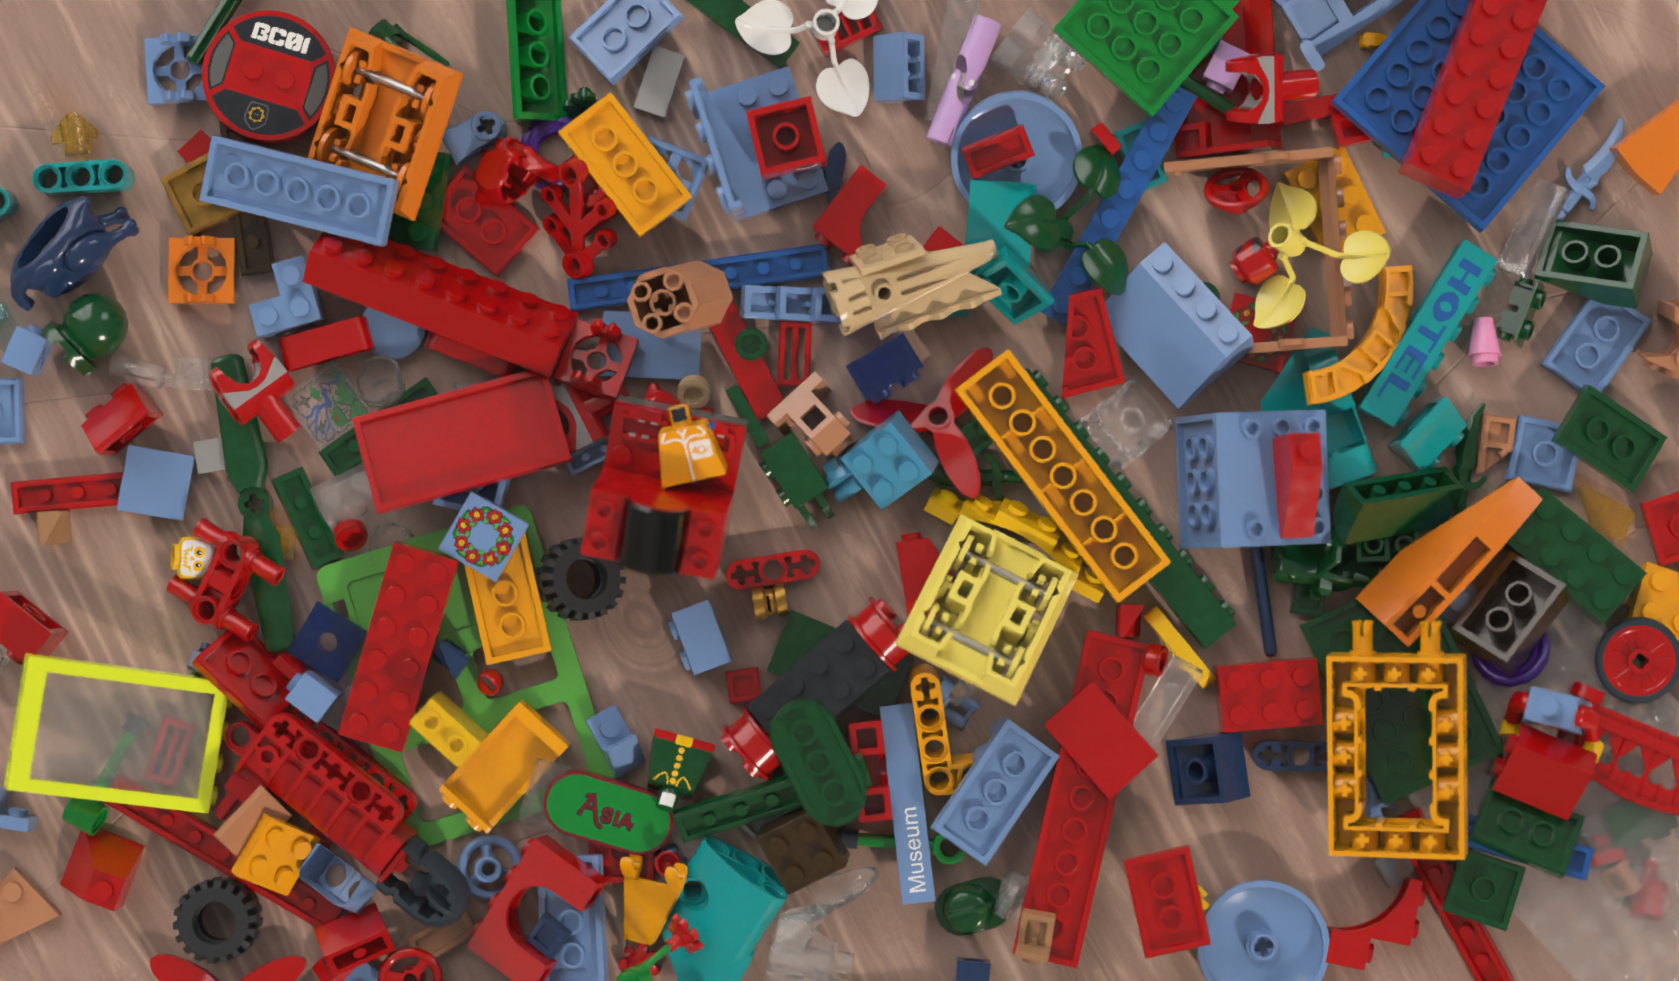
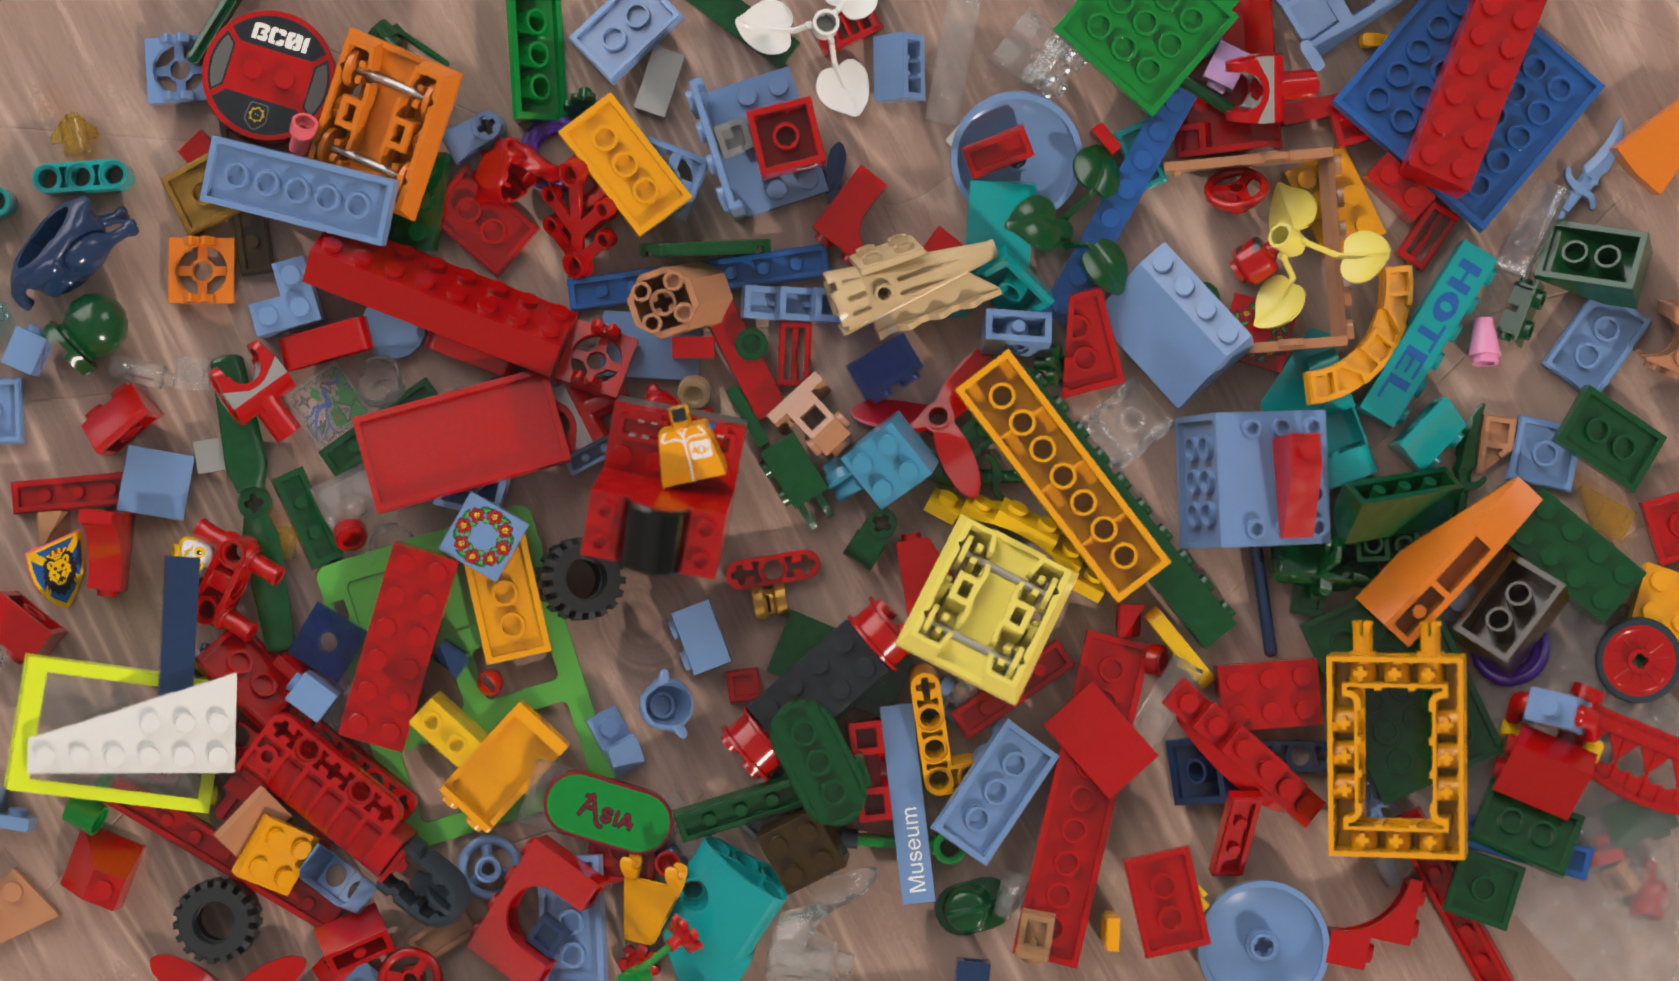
(58, 568): none -> shield
(109, 549): none -> red arch
(164, 734): none -> white wing
(178, 624): none -> dark blue tile
(302, 131): none -> coral piece
(666, 704): none -> medium blue hair
(676, 767): dark green torso -> none
(693, 348): none -> red piece
(701, 248): none -> dark green tile
(734, 137): none -> light grey tile
(868, 542): none -> dark green piece
(965, 76): lavender piece -> none
(986, 708): none -> red tile
(1017, 330): none -> medium blue brick
(1051, 364): none -> dark green plant
(1110, 930): none -> light orange tile
(1235, 833): none -> red tile
(1241, 755): none -> red piece
(1399, 193): none -> red brick
(1411, 258): none -> red tile

